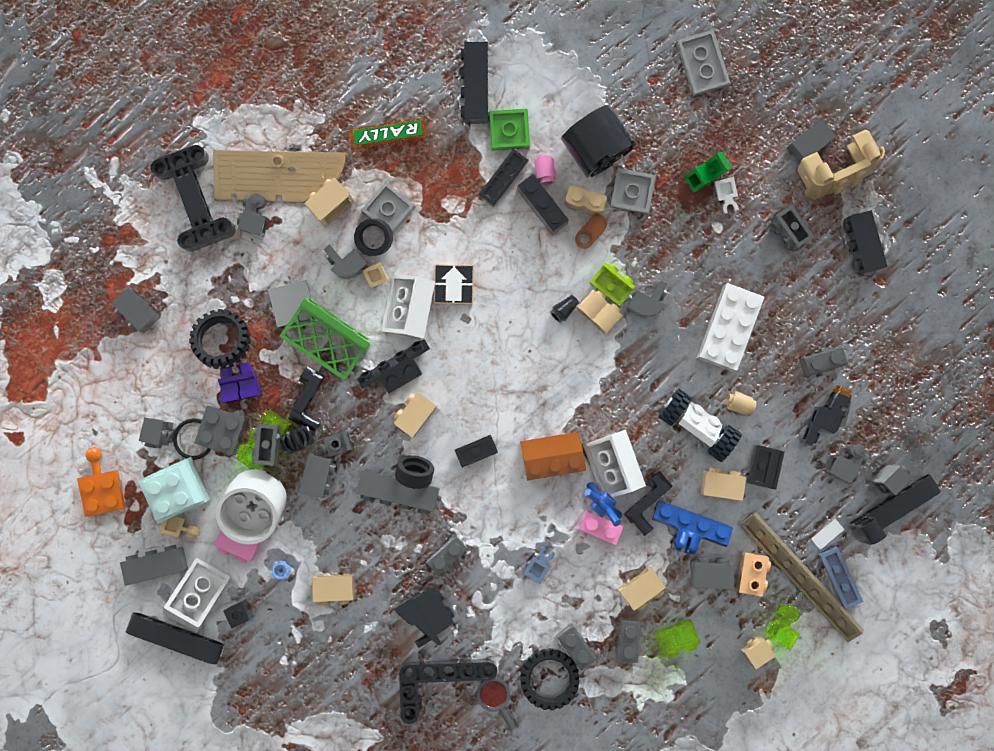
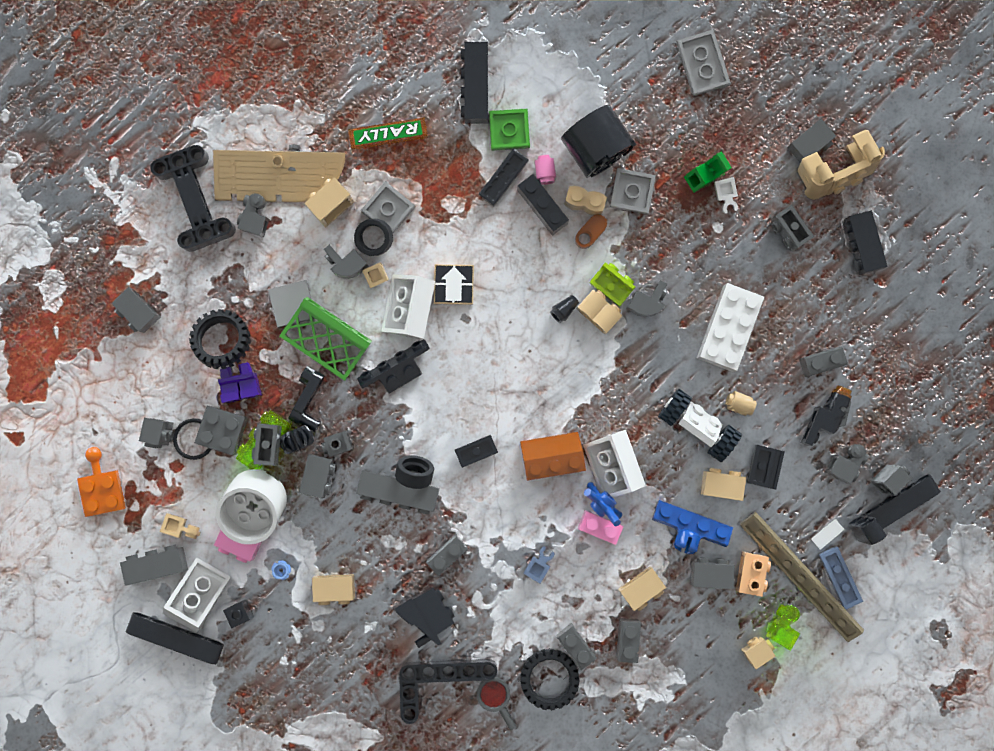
(174, 490): light aqua piece -> none
(414, 414): tan brick -> none
(659, 486): black beam -> none
(677, 638): clear neon green brick -> none

